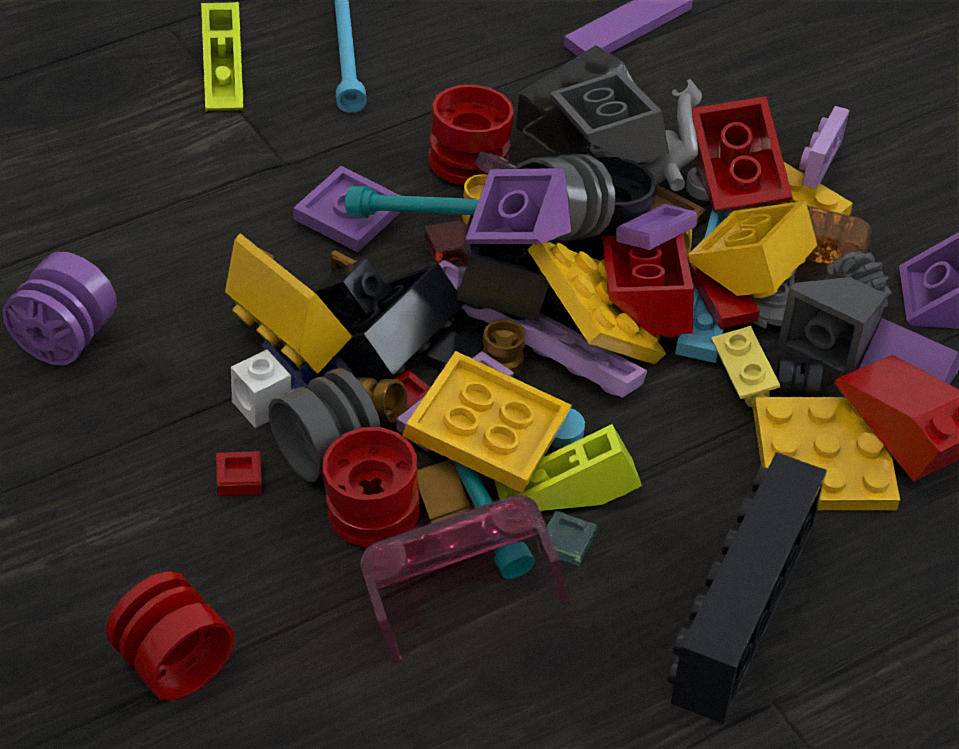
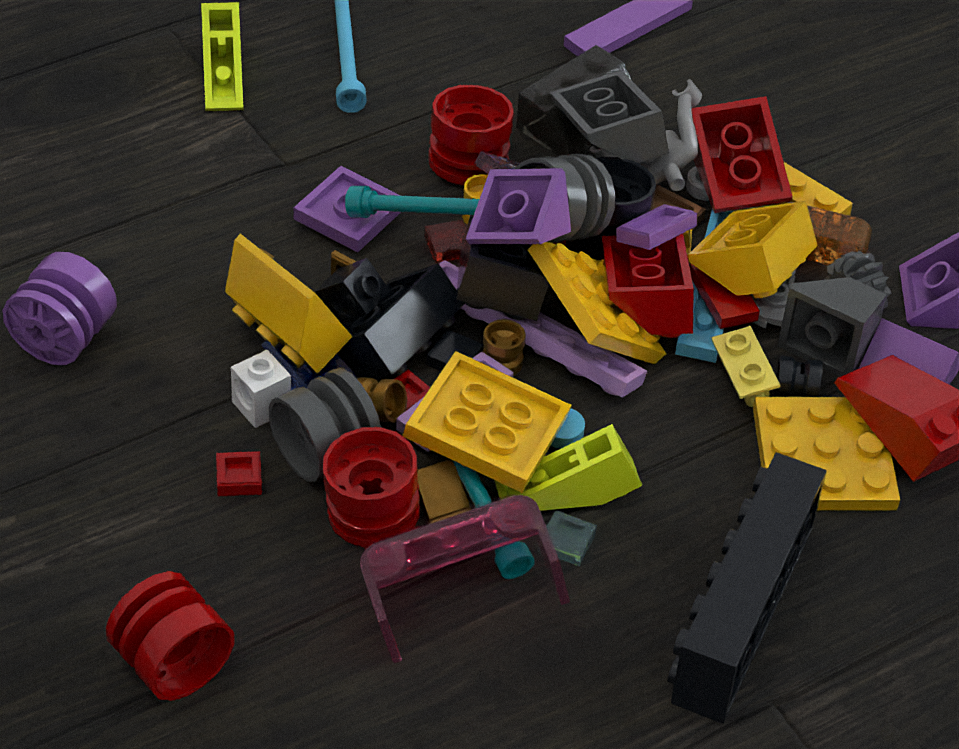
(823, 147): lavender plate -> none

